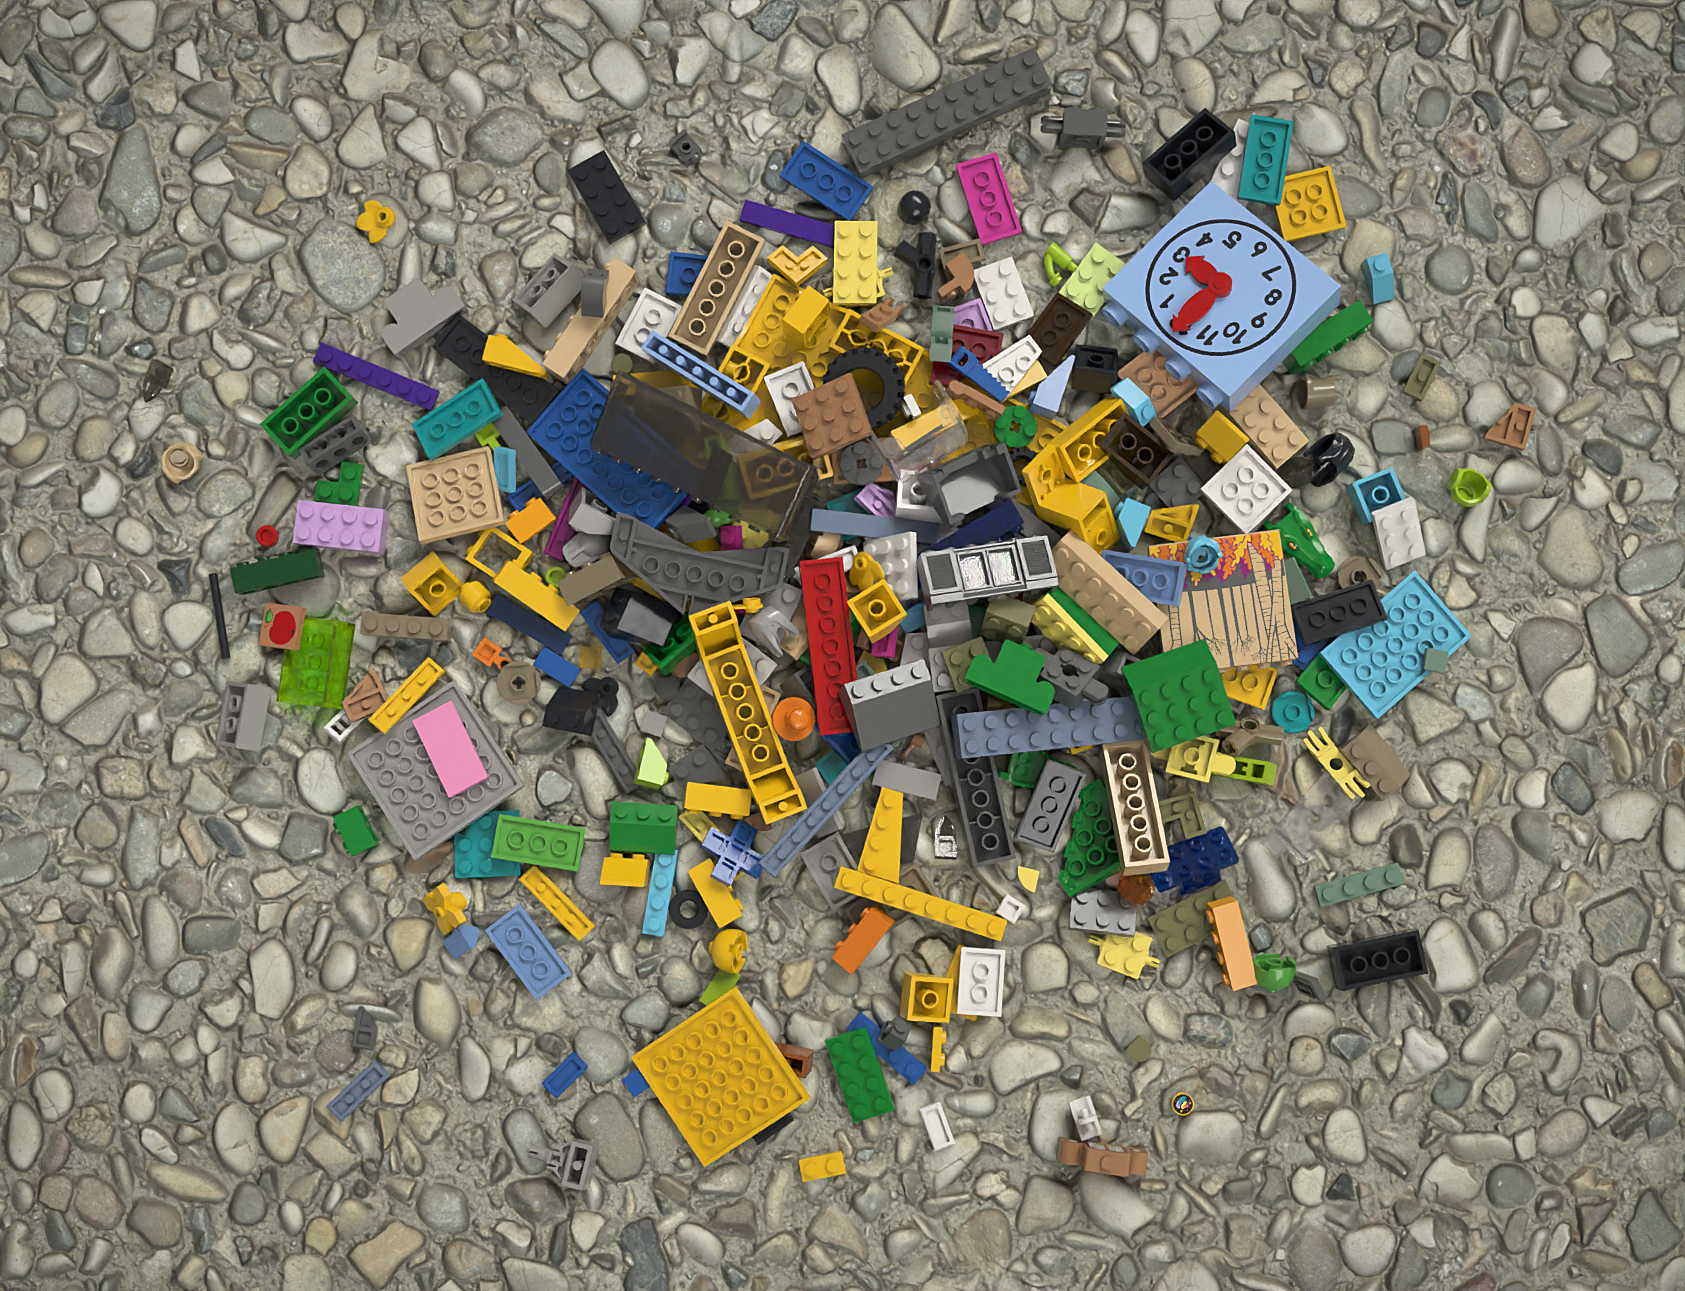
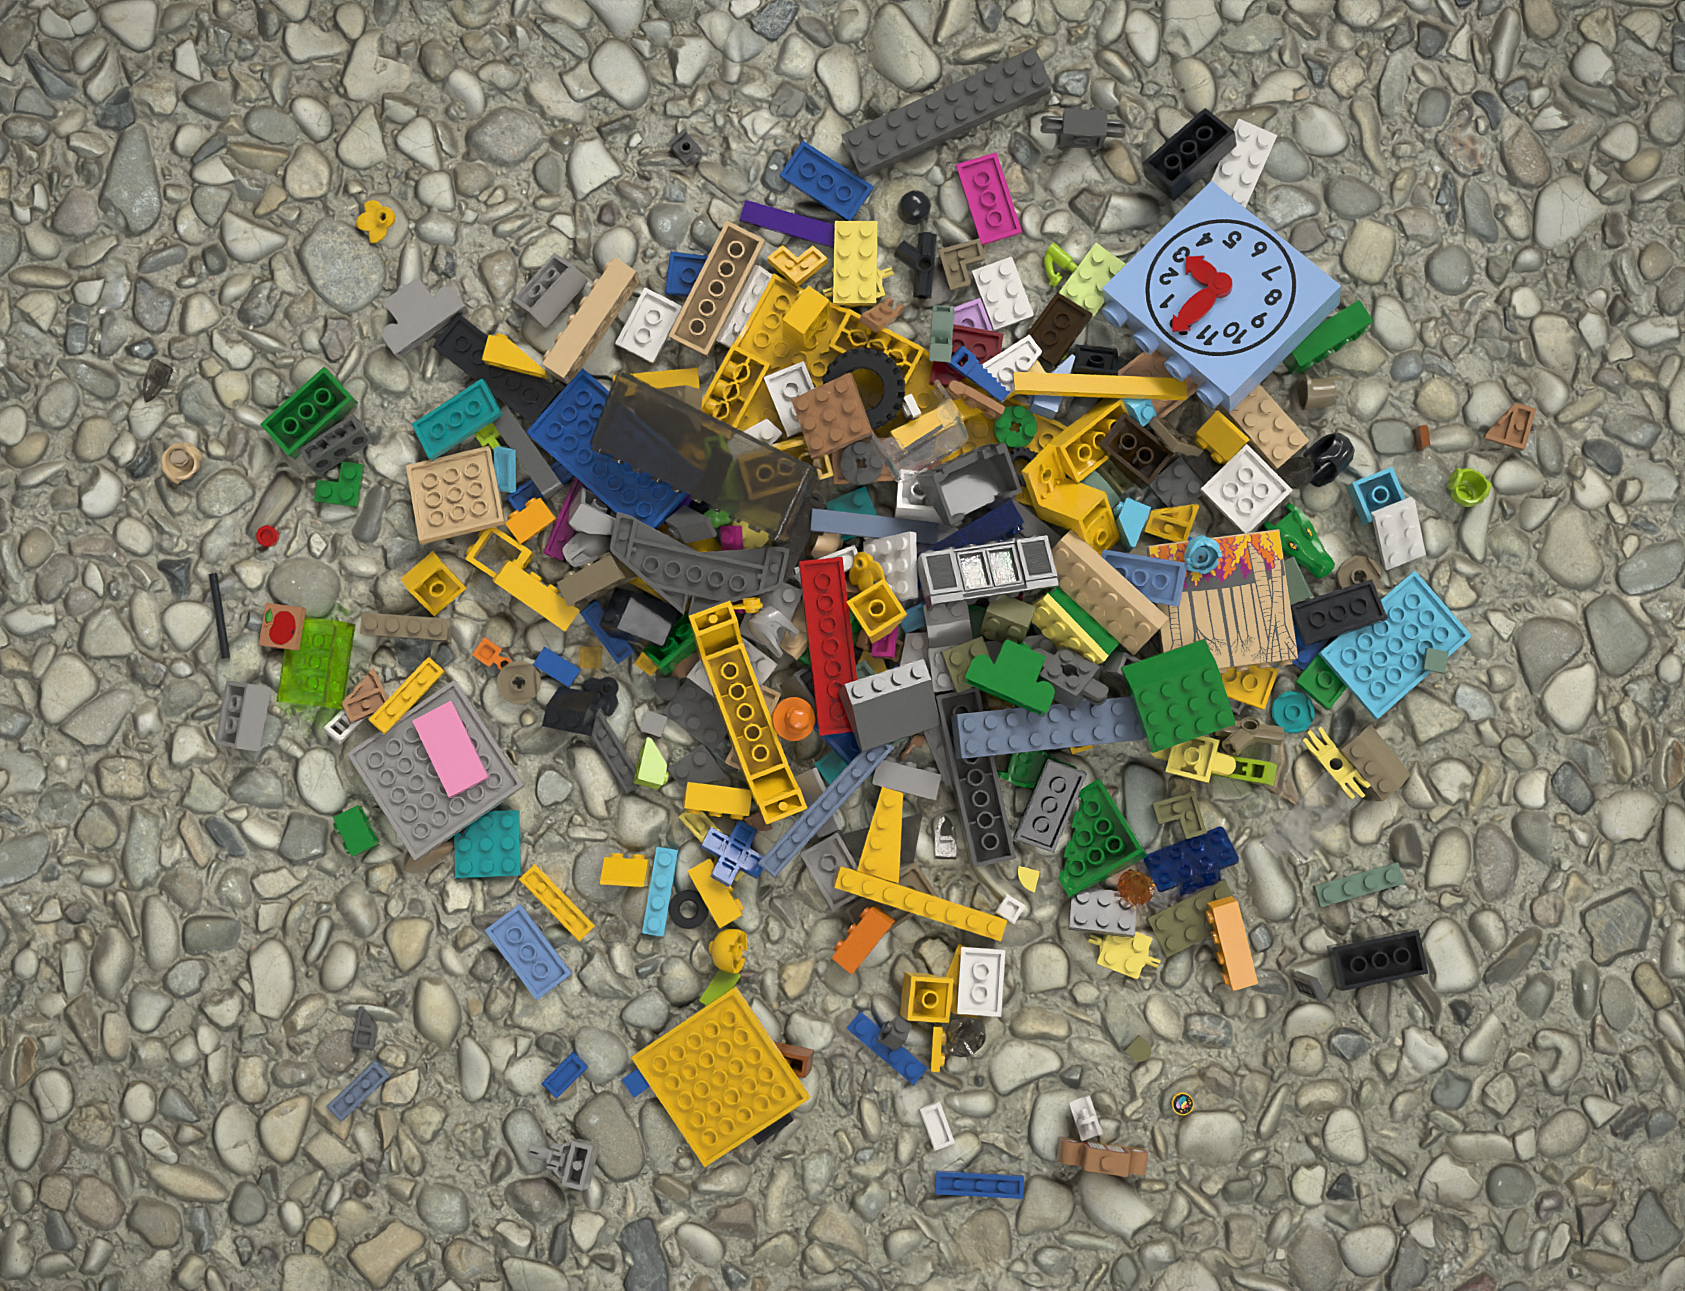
(277, 572): dark green brick -> none
(341, 527): lavender brick -> none
(376, 376): dark purple plate -> none
(446, 907): yellow plant -> none
(461, 940): medium blue tile -> none
(475, 597): yellow head -> none
(529, 624): dark blue tile -> none
(538, 842): bright green plate -> none
(554, 575): lime tile -> none
(594, 292): dark grey brick -> none
(606, 197): black plate -> none
(622, 362): olive tile -> none
(643, 828): green slope -> none
(701, 374): light blue brick -> none
(822, 1166): yellow plate -> none
(859, 1074): green plate -> none
(877, 501): lavender wing -> none
(962, 278): medium nougat brick -> none
(965, 1036): none -> clear smoke hair
(979, 1184): none -> blue plate
(1099, 386): none -> yellow tile
(1134, 808): tan brick -> none
(1265, 160): teal plate -> none
(1273, 972): bright green cylinder -> none
(1309, 205): yellow plate -> none
(1378, 278): medium azure slope -> none
(1421, 377): olive plate -> none

